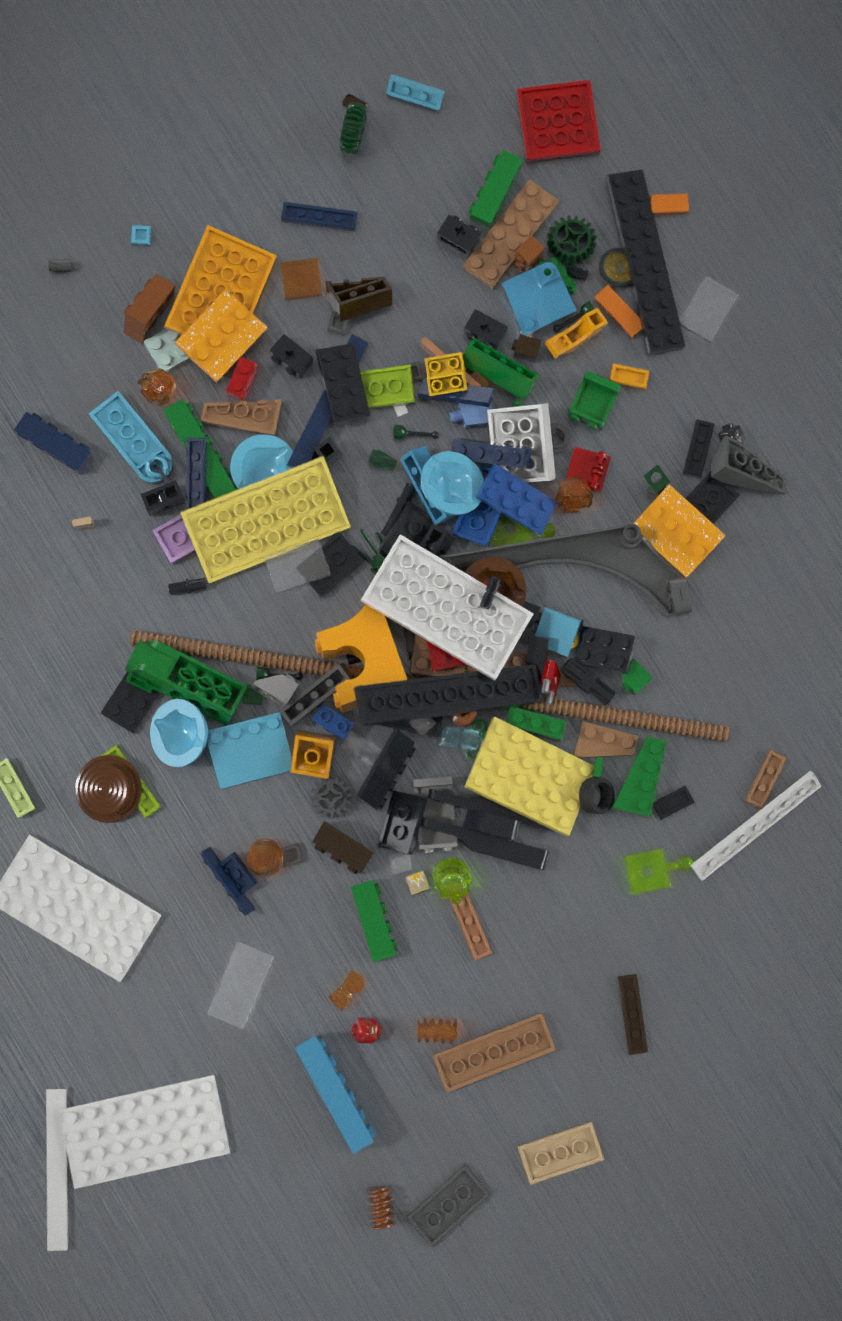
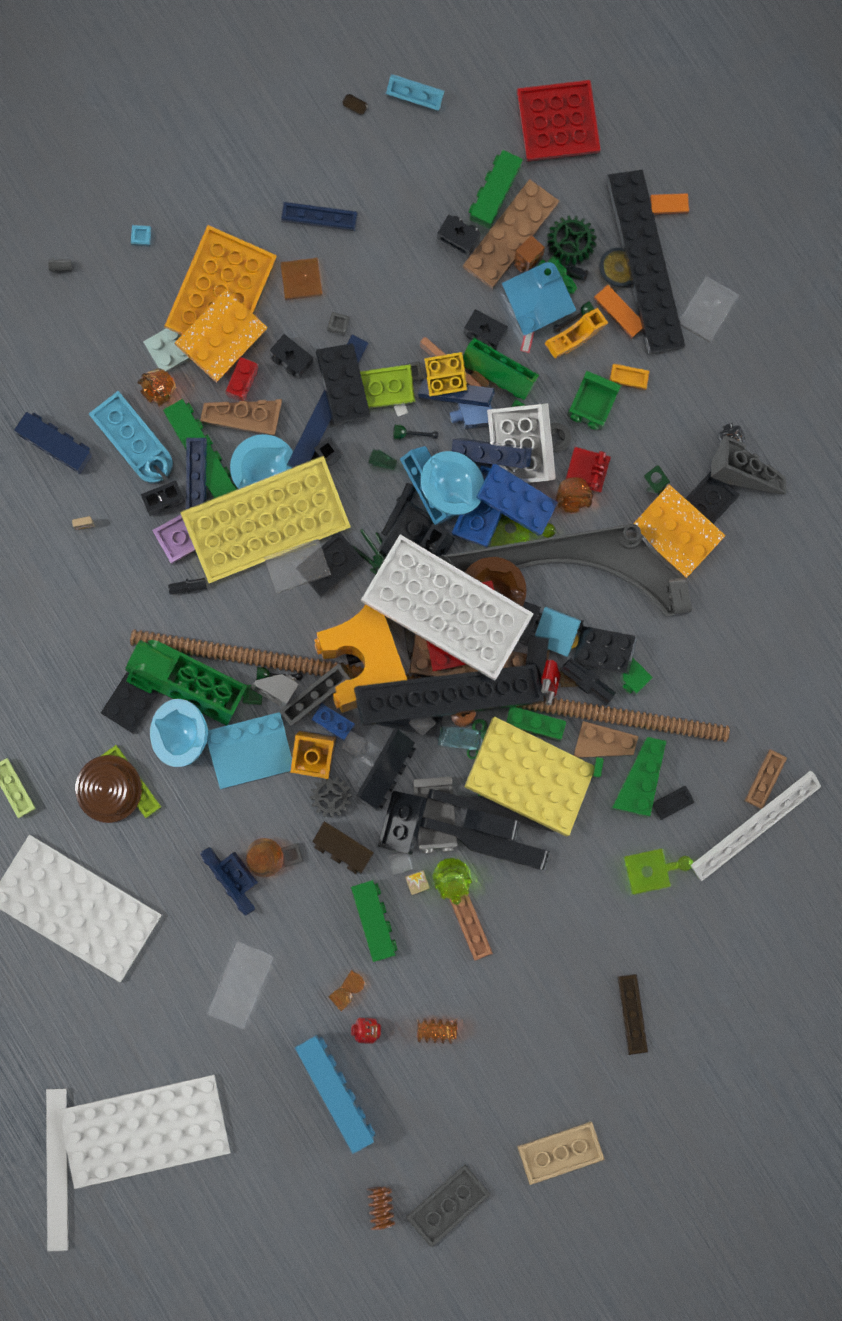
(147, 307): dark orange wedge -> none
(353, 128): dark green gear -> none
(359, 297): dark brown wedge -> none
(491, 589): black piece -> none
(494, 1052): medium nougat plate -> none
(526, 348): dark brown brick -> none
(586, 795): black tyre -> none
(698, 448): black tile -> none

